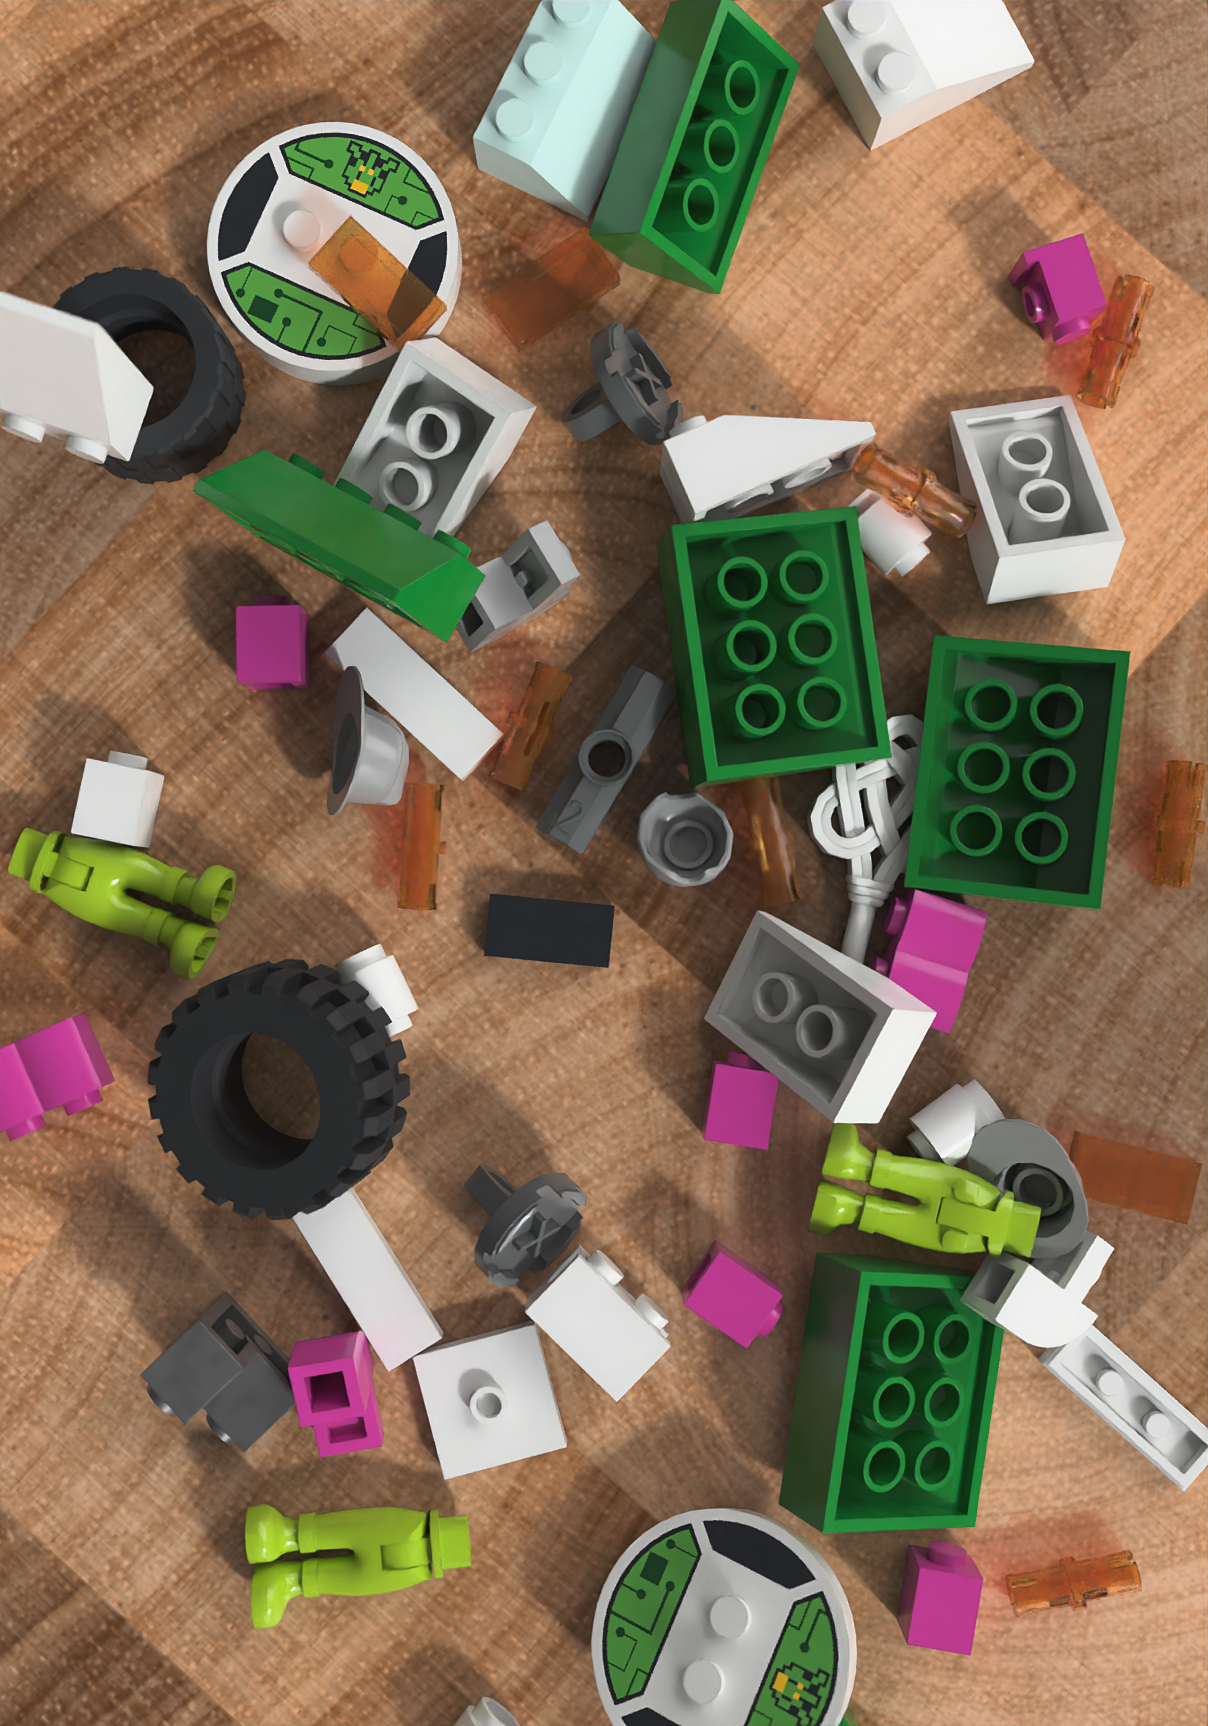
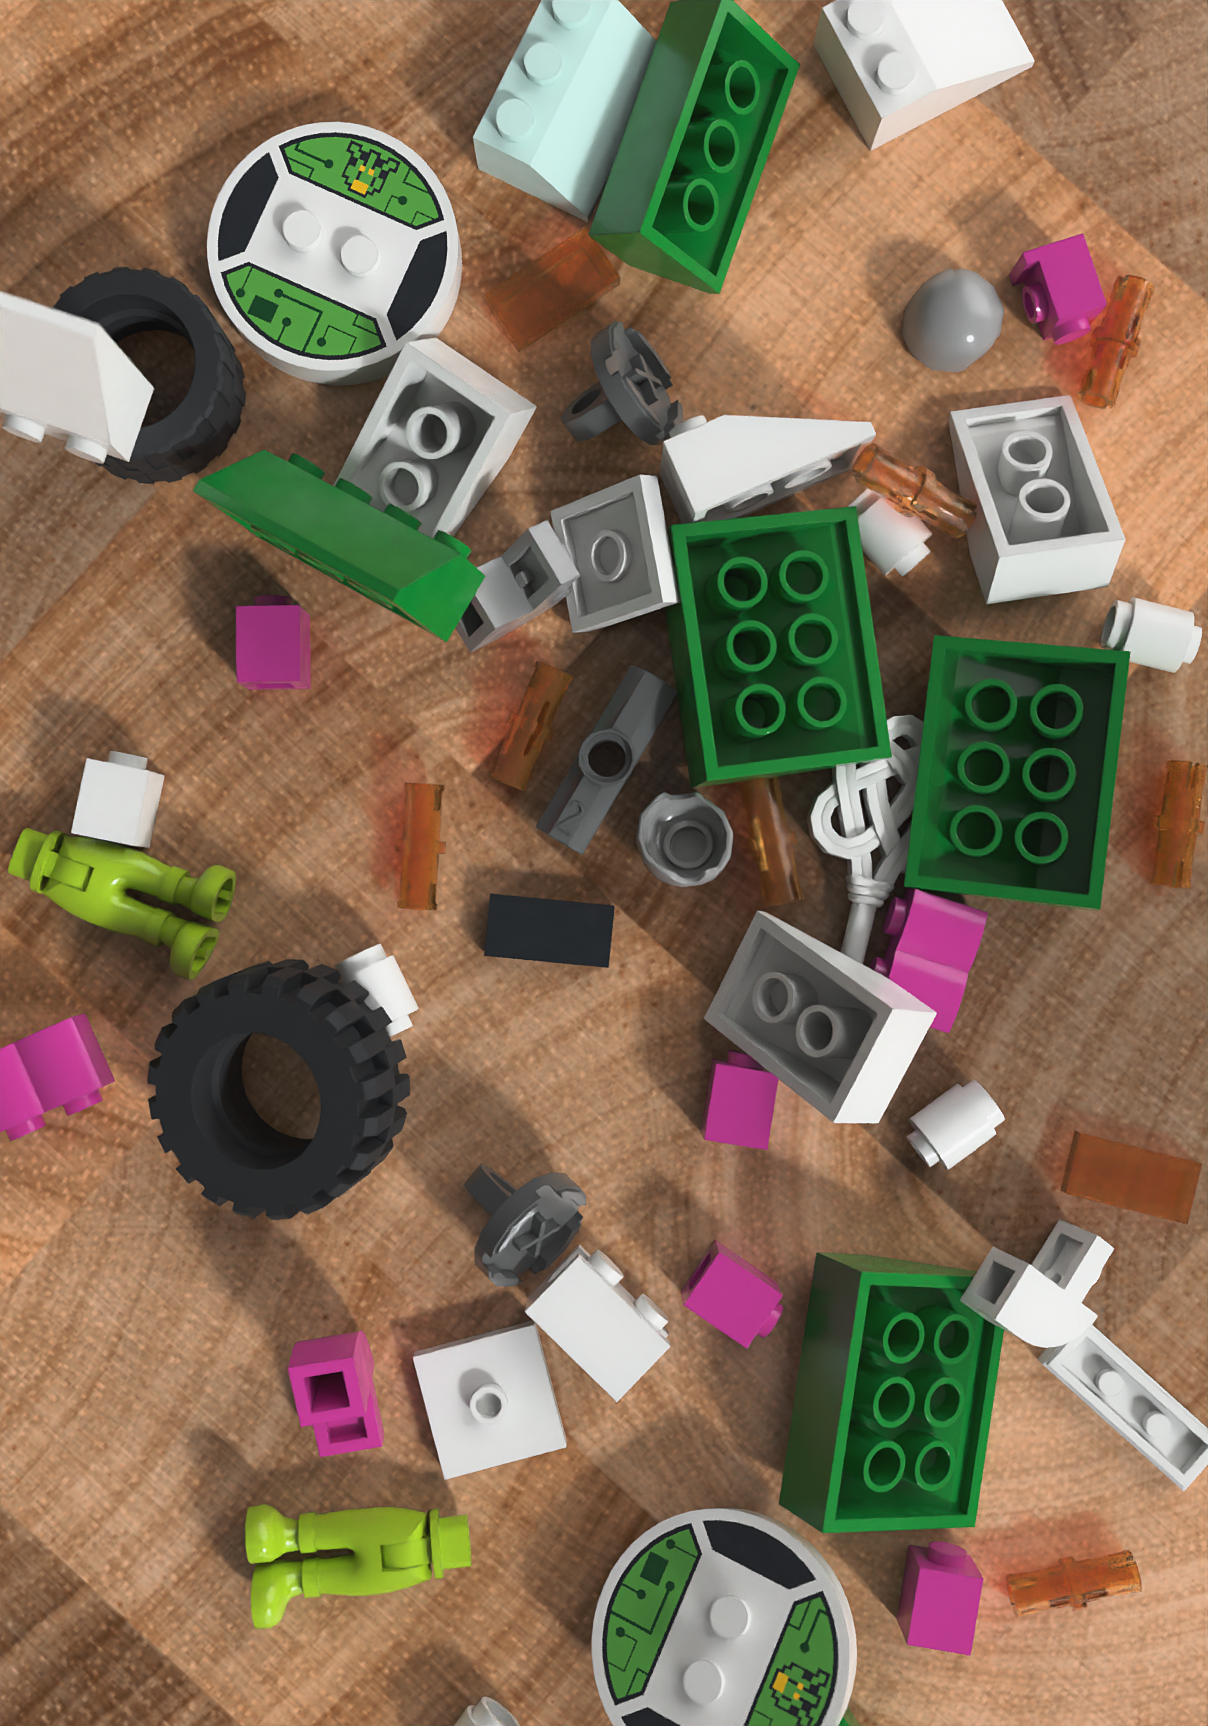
(228, 1371): flat silver brick -> none
(367, 751): light grey piece -> none
(370, 1279): white tile -> none
(376, 285): clear orange tile -> none
(415, 694): white tile -> none
(620, 552): none -> white plate
(952, 320): none -> light grey hair
(954, 1207): lime piece -> none
(1039, 1172): light grey piece -> none
(1152, 632): none -> white brick

